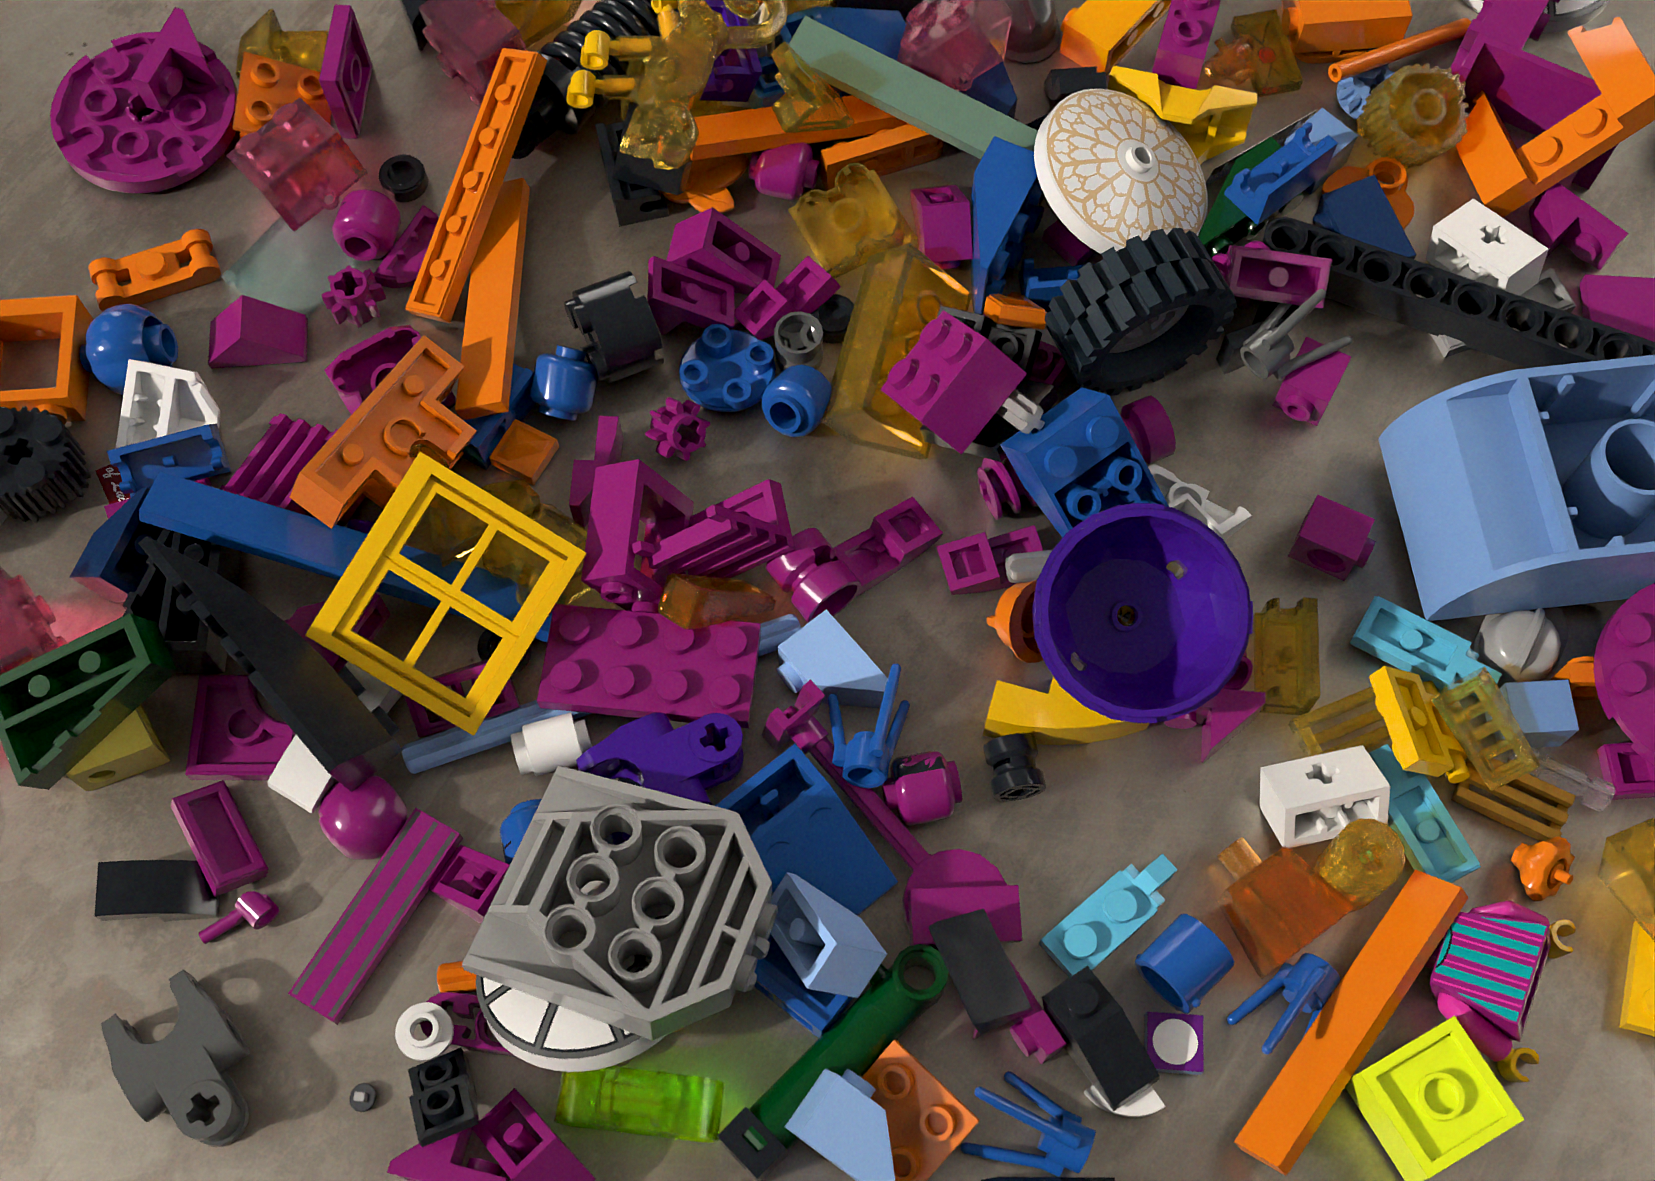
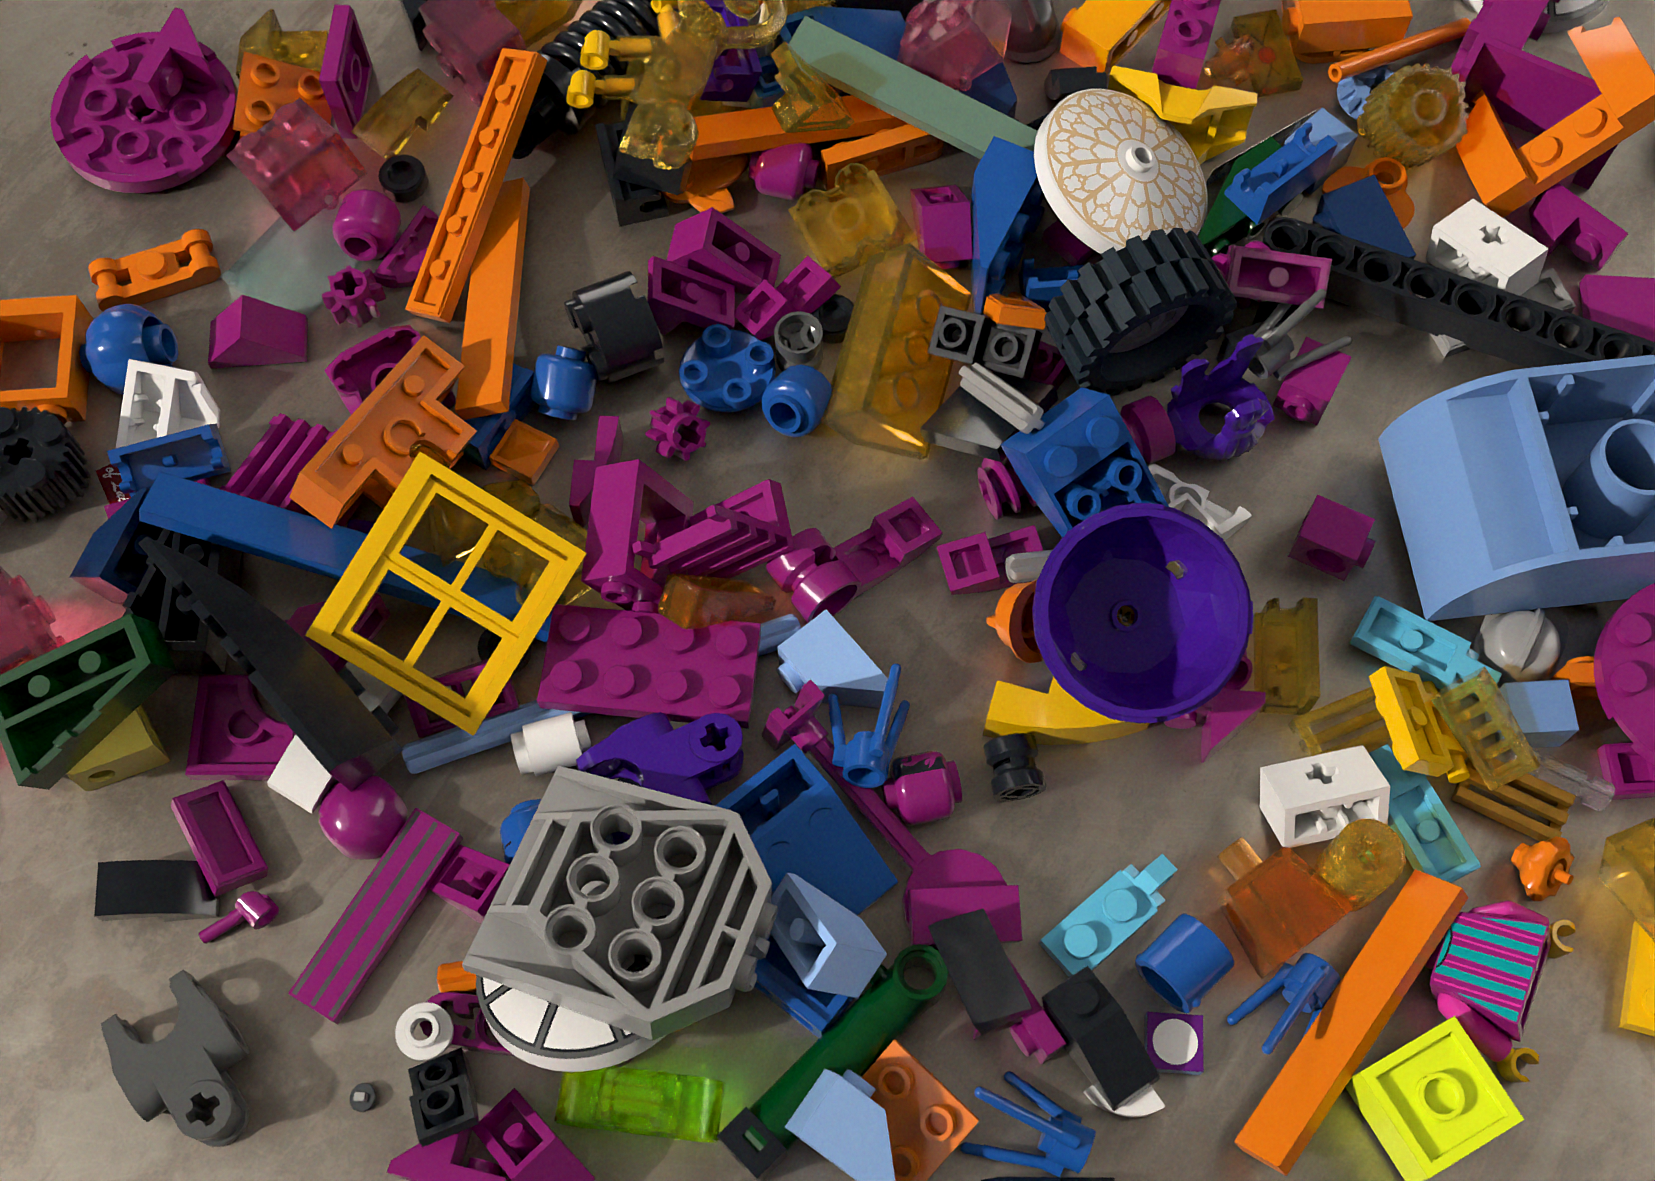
(398, 113): none -> clear yellow slope
(953, 380): magenta piece -> none
(1223, 385): none -> dark purple piece

